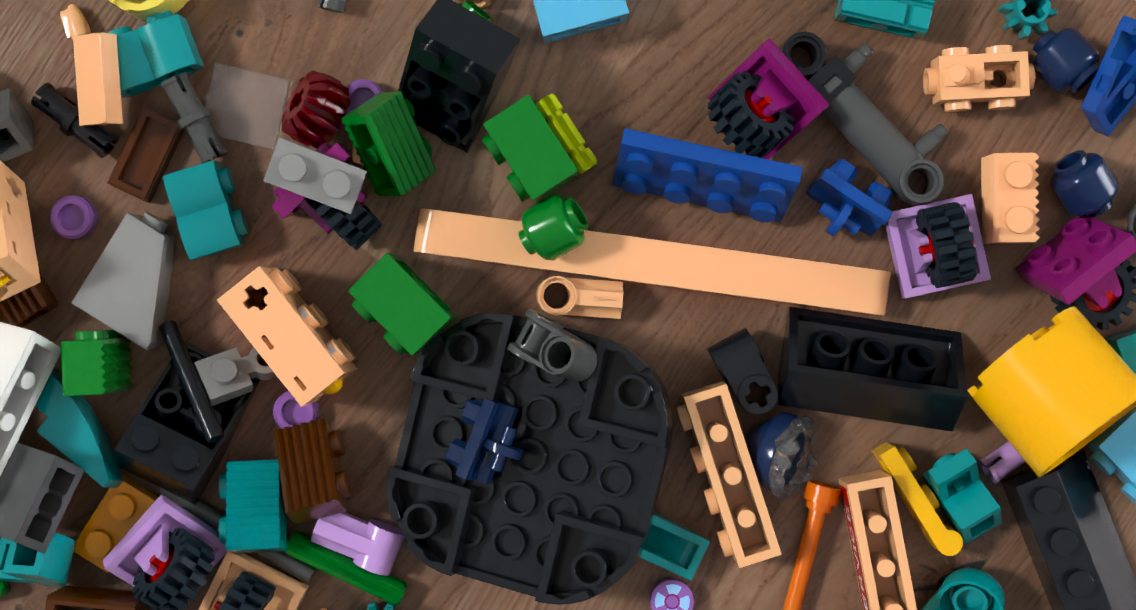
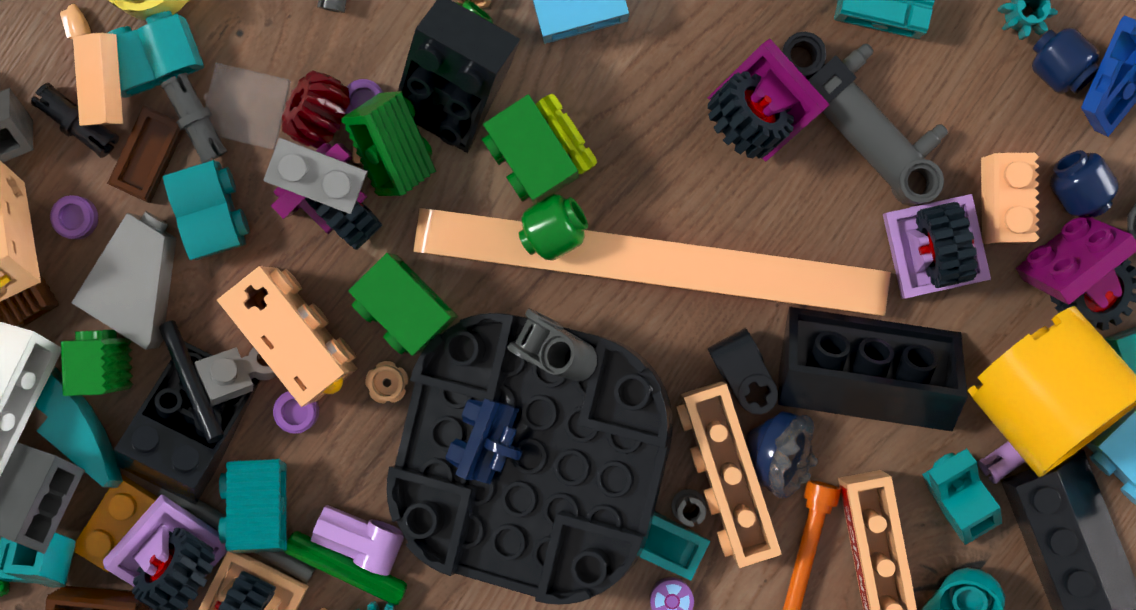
(311, 470): reddish brown brick -> none
(375, 379): none -> light nougat plate
(585, 297): light nougat piece -> none
(679, 502): none -> dark grey pin
(705, 176): blue plate -> none
(846, 204): blue hips -> none
(918, 500): yellow plate -> none
(965, 78): light nougat brick -> none

